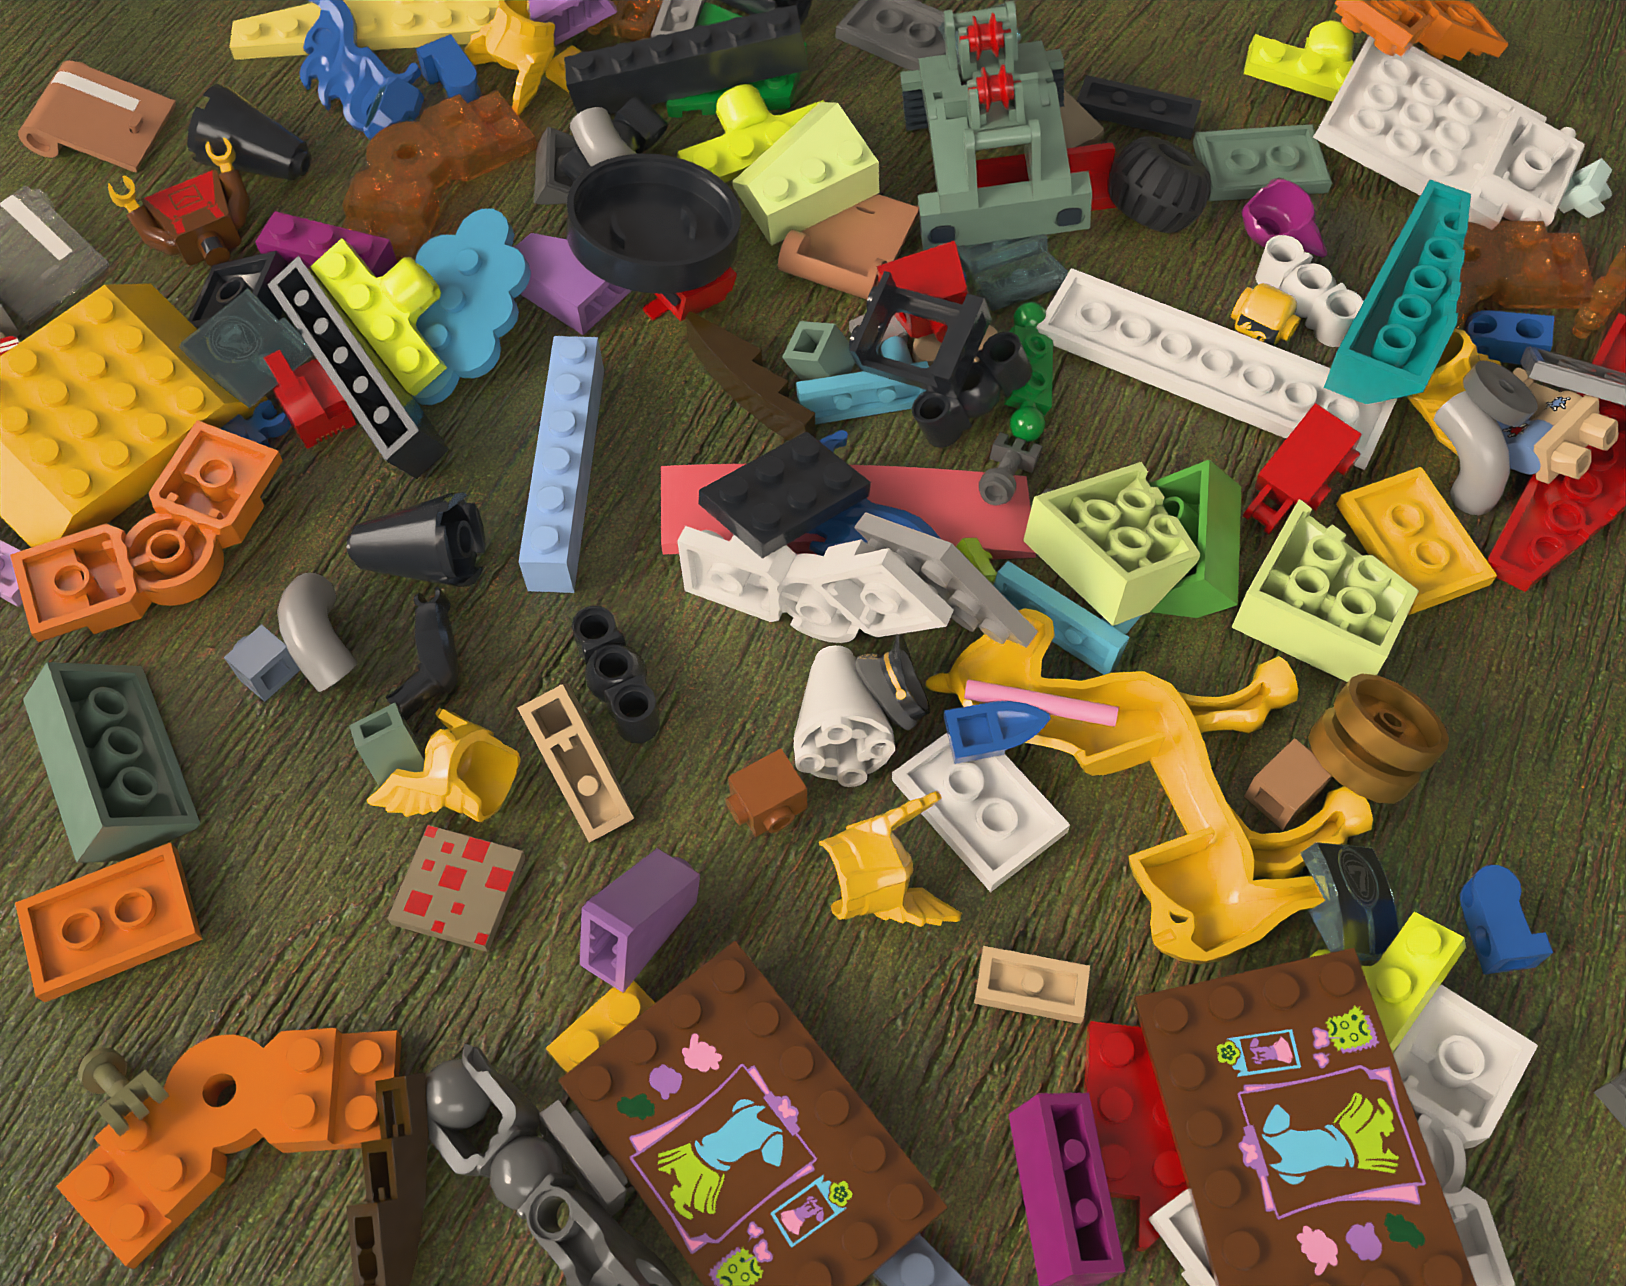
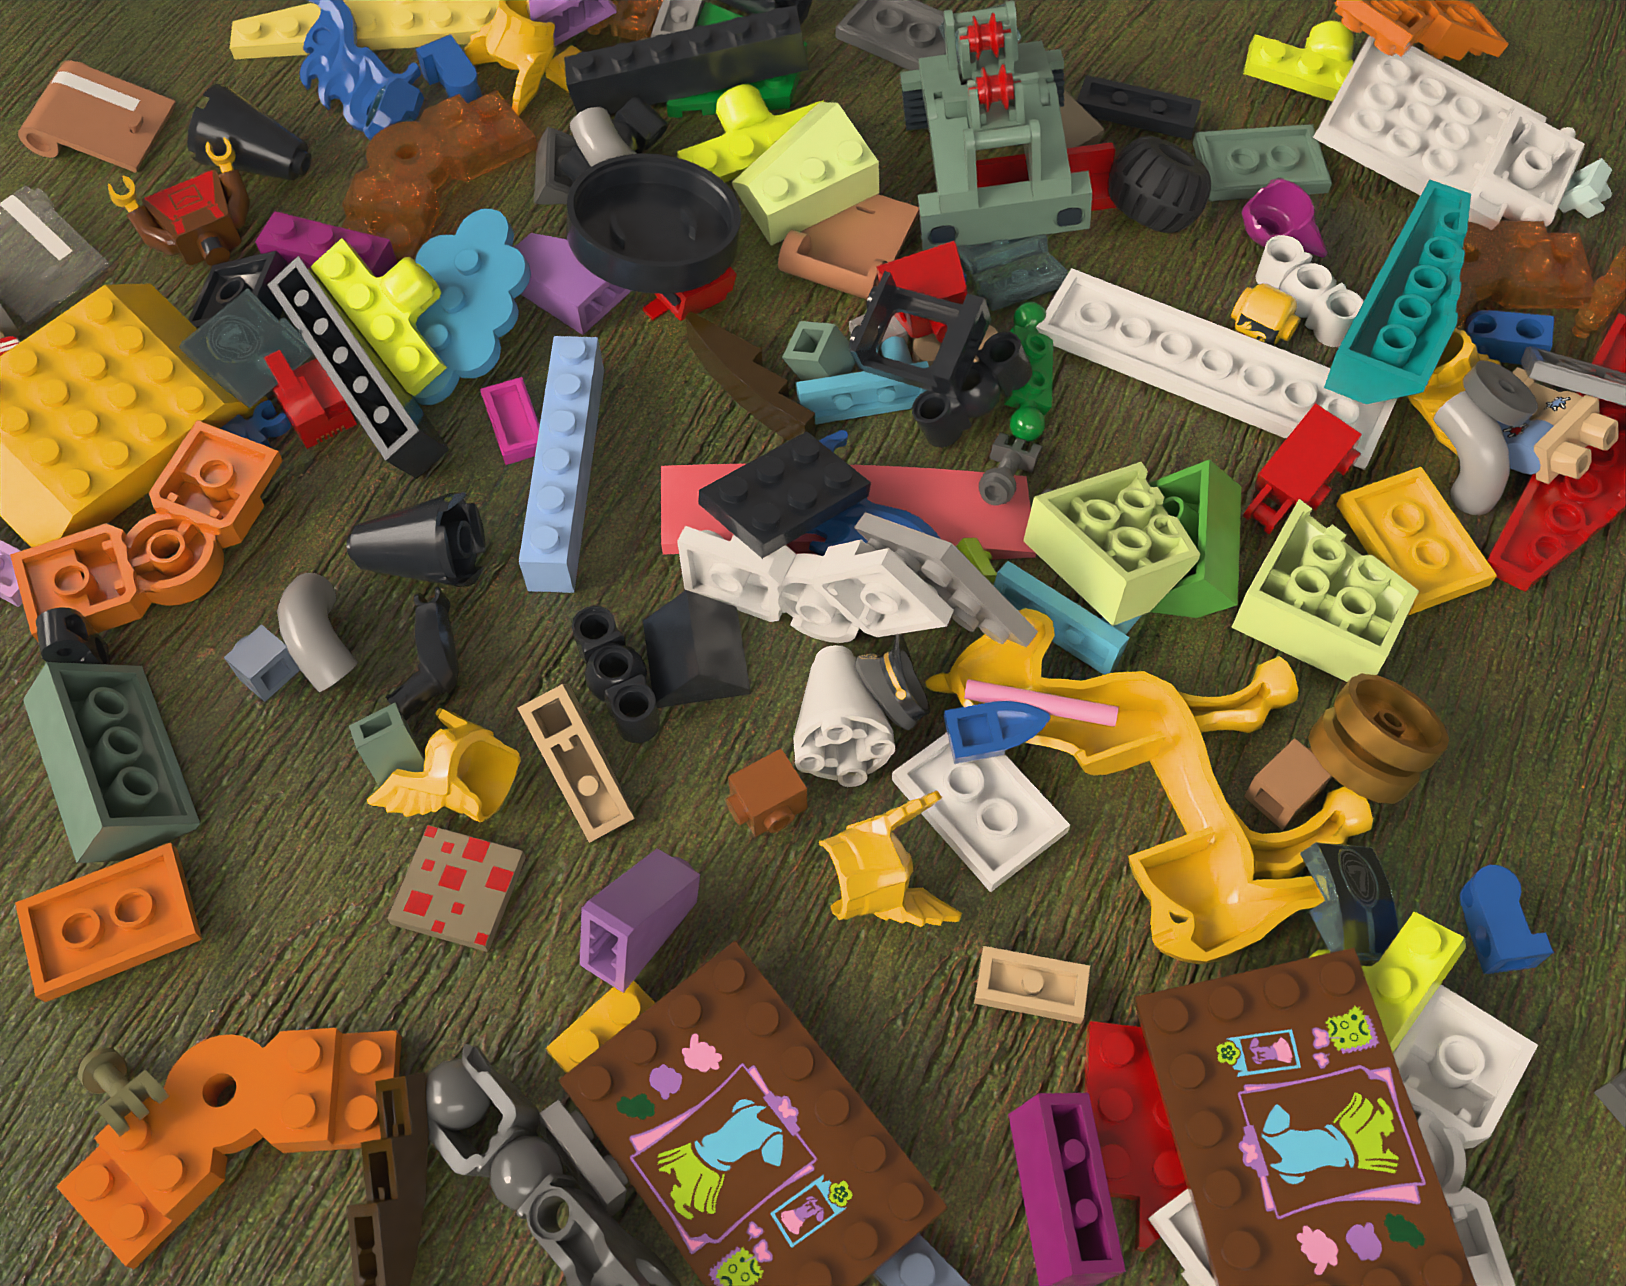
(69, 638): none -> black leg
(512, 419): none -> dark pink tile
(695, 651): none -> black slope

